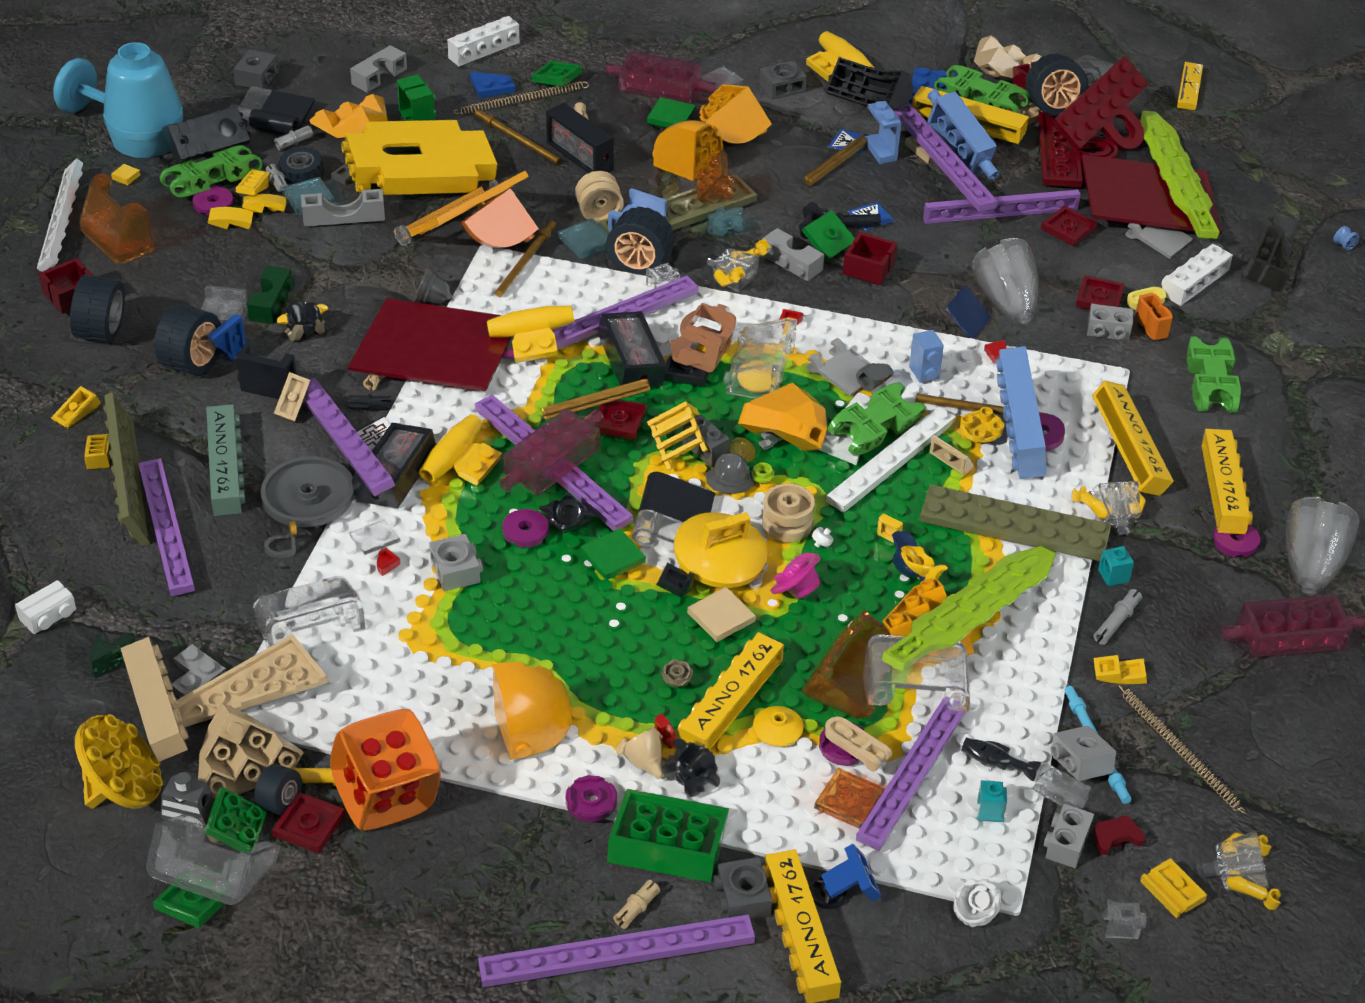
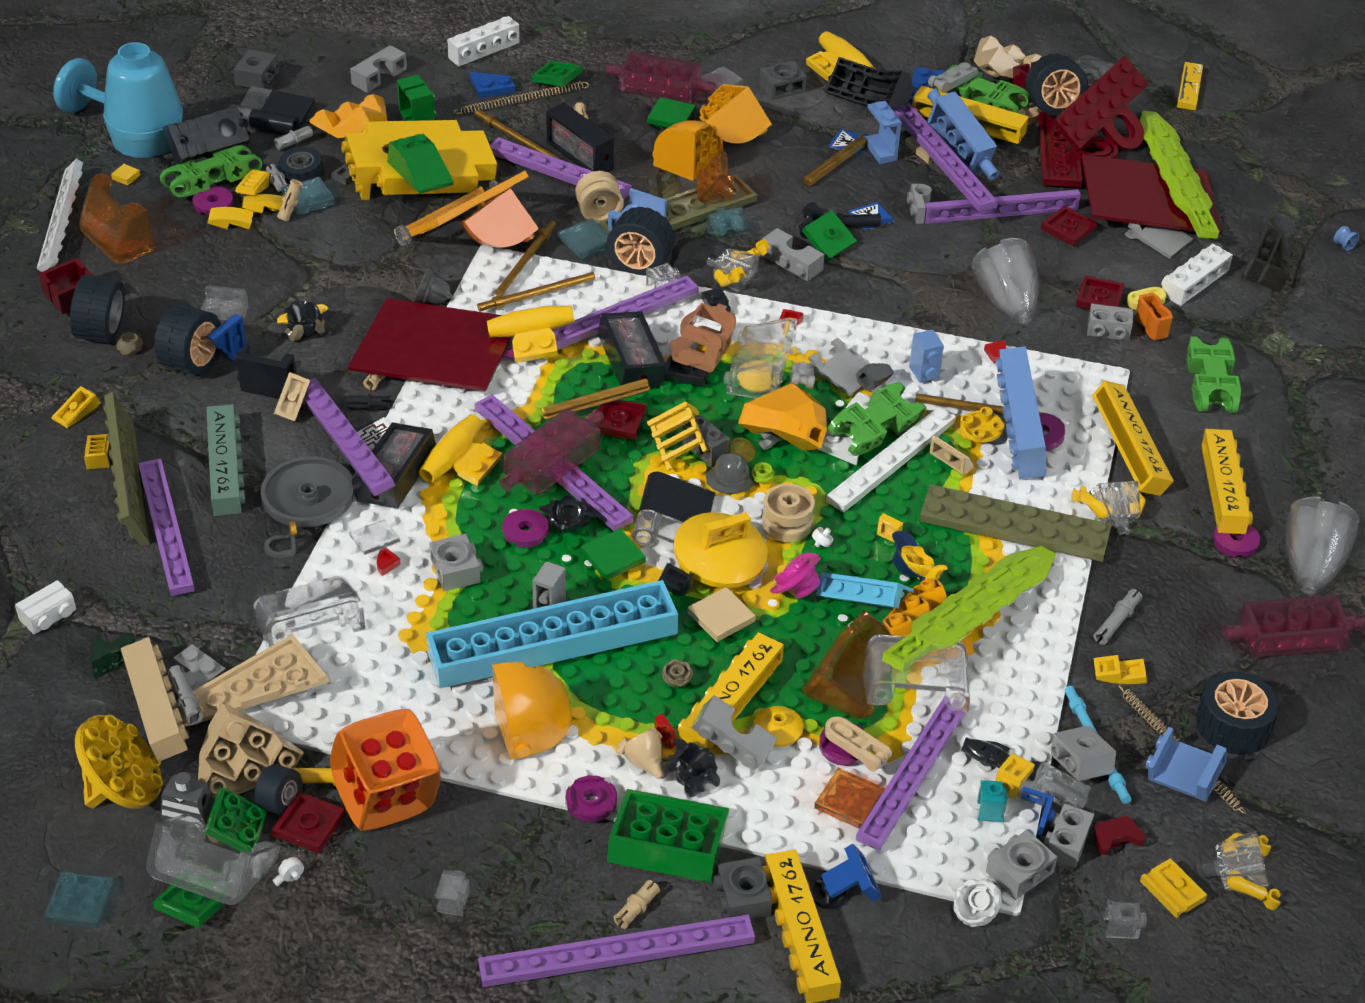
(79, 899): none -> clear light blue tile
(129, 344): none -> dark tan plate
(187, 699): none -> light grey pin
(275, 287): dark green arch -> none
(289, 870): none -> white piece
(290, 200): none -> tan pin
(366, 208): light grey arch -> none
(419, 163): none -> green slope
(452, 892): none -> clear window
(499, 301): none -> pearl gold bar
(544, 163): none -> medium lavender plate
(549, 585): none -> light grey brick
(552, 633): none -> medium azure brick
(715, 297): none -> black plate
(715, 725): none -> light grey arch
(802, 374): none -> light grey plate
(861, 590): none -> medium azure panel
(870, 258): dark red piece -> none
(917, 198): none -> light grey plate
(953, 77): none -> light grey plate
(968, 312): dark blue piece -> none
(1014, 774): none -> yellow bracket
(1020, 864): none -> light grey brick
(1043, 800): none -> blue bracket
(1115, 566): teal brick -> none
(1185, 766): none -> medium blue panel
(1237, 712): none -> black wheel

